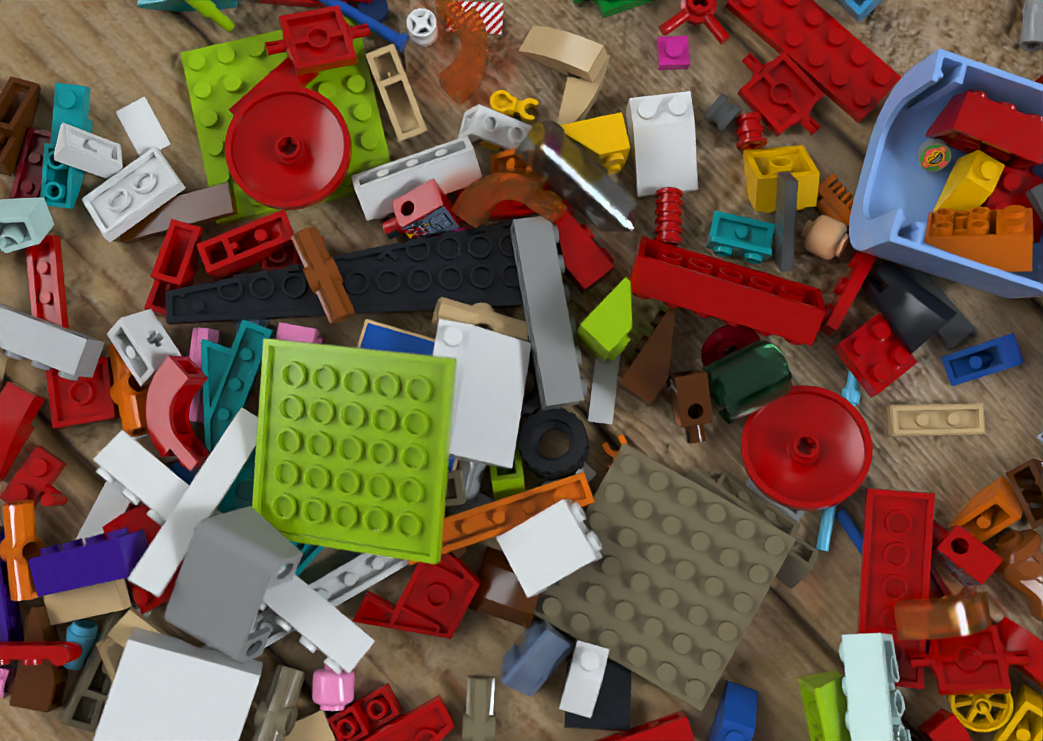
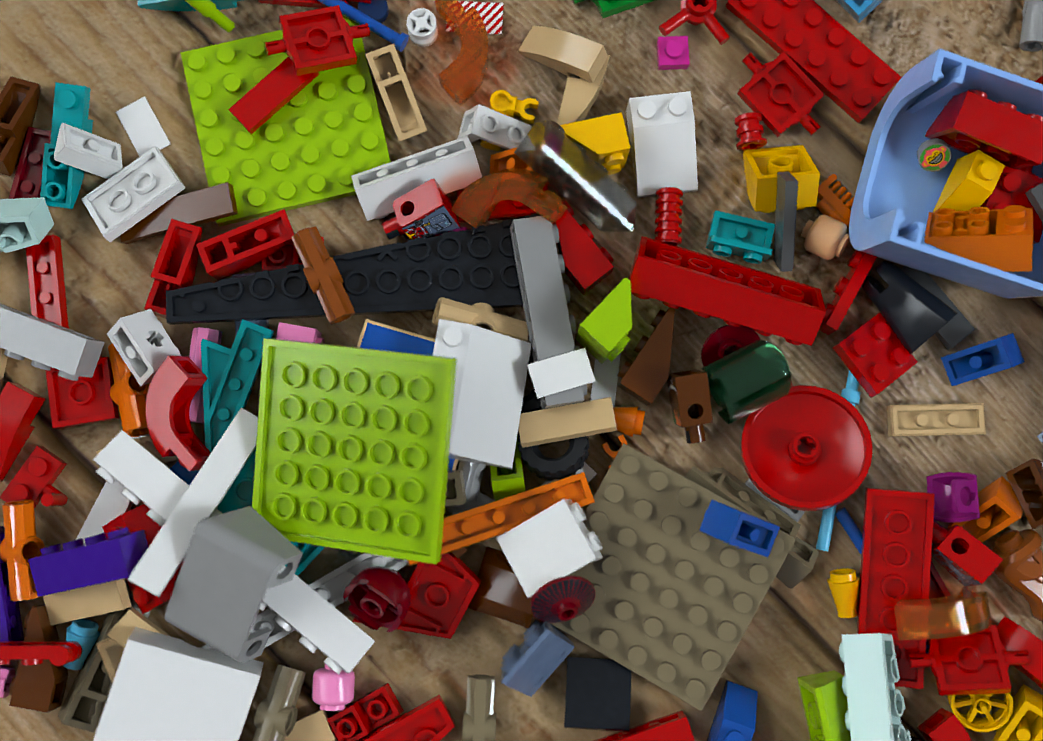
(288, 147): red dish -> none
(378, 598): none -> dark red cylinder
(561, 373): none -> white sticker
(562, 599): none -> dish
(567, 422): none -> tan tile
(584, 679): white slope -> none
(629, 420): none -> orange cone
(722, 113): dark grey wheel -> none
(739, 528): none -> blue slope
(844, 590): none -> yellow cone
(954, 496): none -> magenta piece

